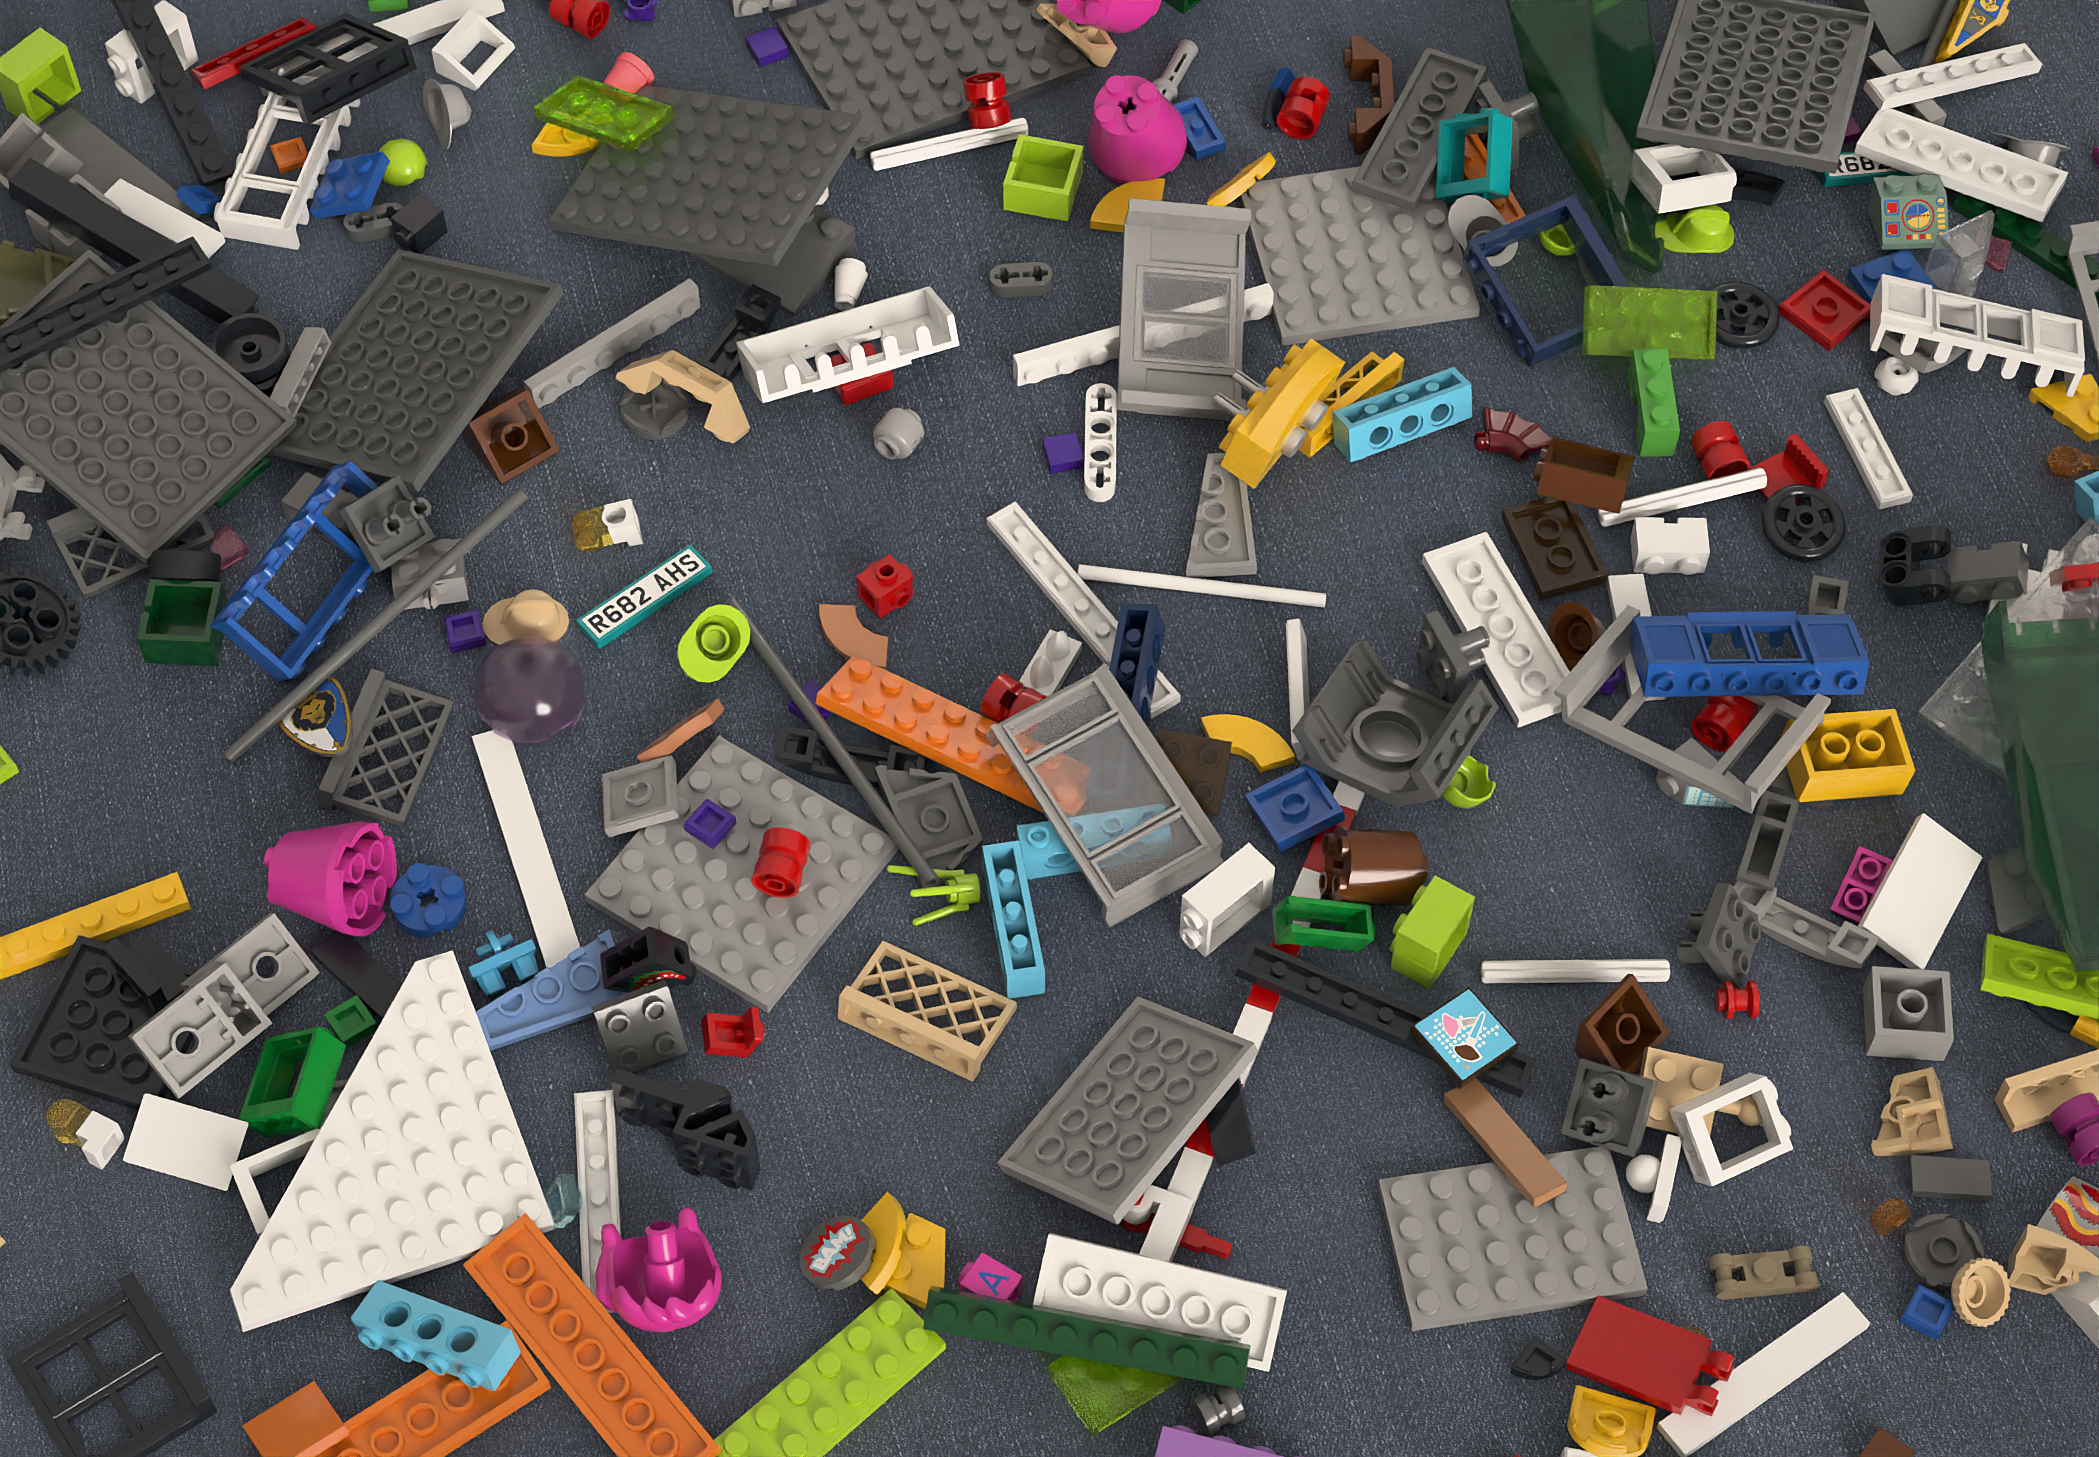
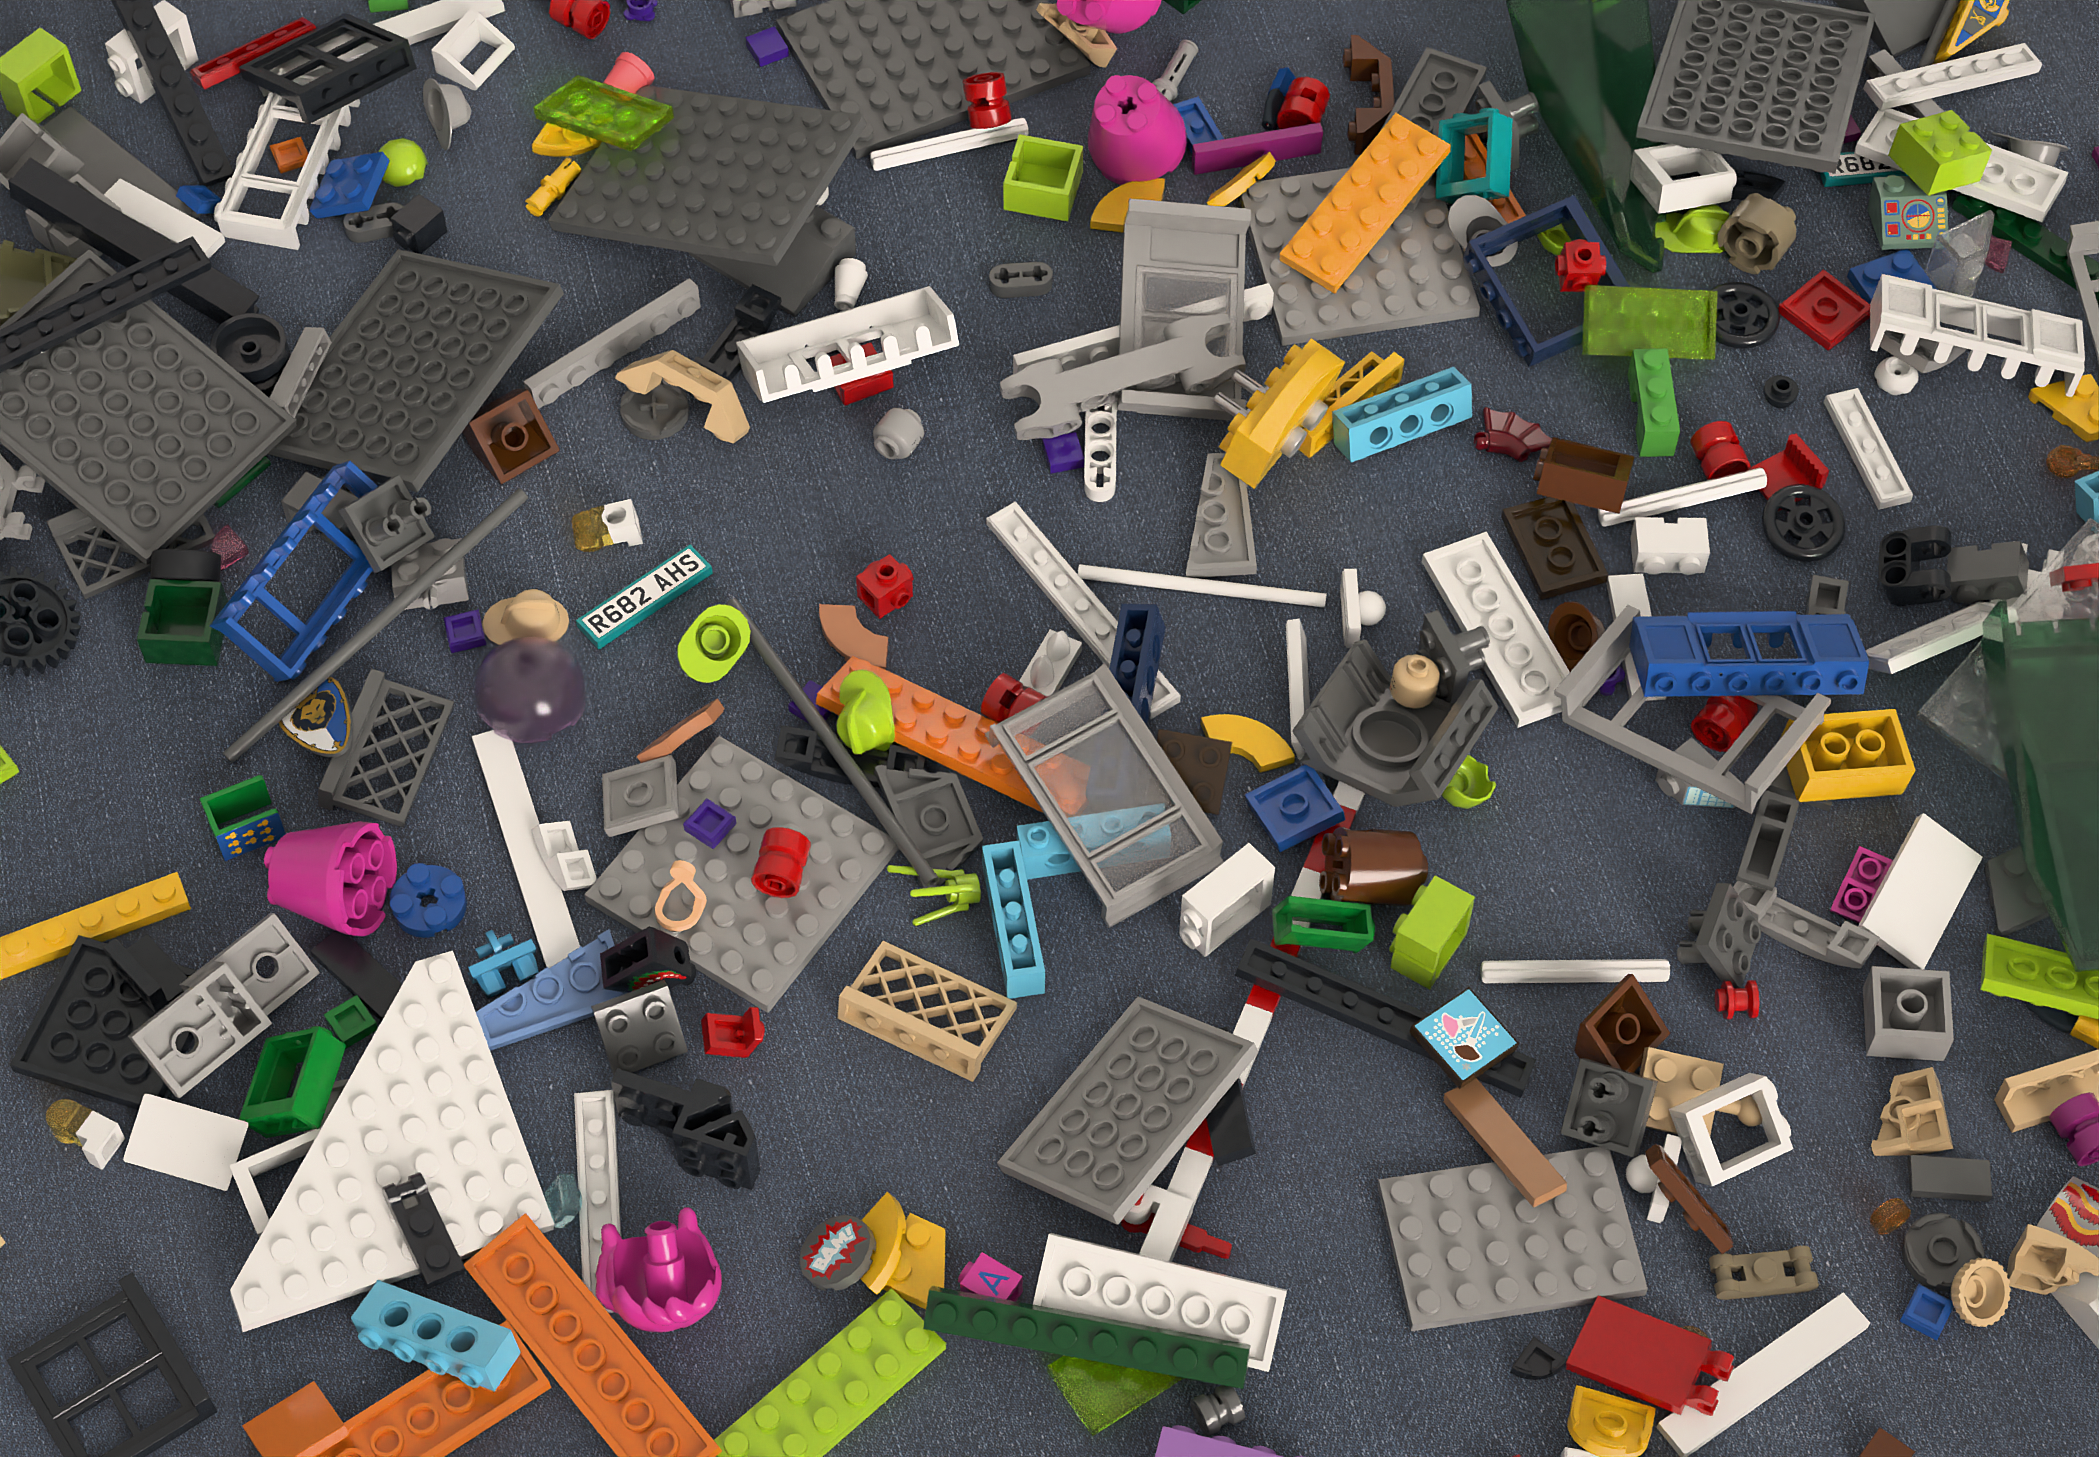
(235, 802): none -> piece
(424, 1231): none -> black plate
(552, 187): none -> yellow pin
(561, 855): none -> white slope
(681, 872): none -> light nougat piece
(866, 714): none -> lime piece
(1073, 391): none -> light grey piece
(1246, 149): none -> magenta tile
(1357, 609): none -> white tile
(1365, 203): none -> light orange plate
(1414, 681): none -> tan head
(1579, 265): none -> red brick
(1697, 1210): none -> reddish brown plate
(1758, 234): none -> dark tan brick
(1783, 397): none -> black plate
(1932, 638): none -> white tile
(1939, 152): none -> lime piece

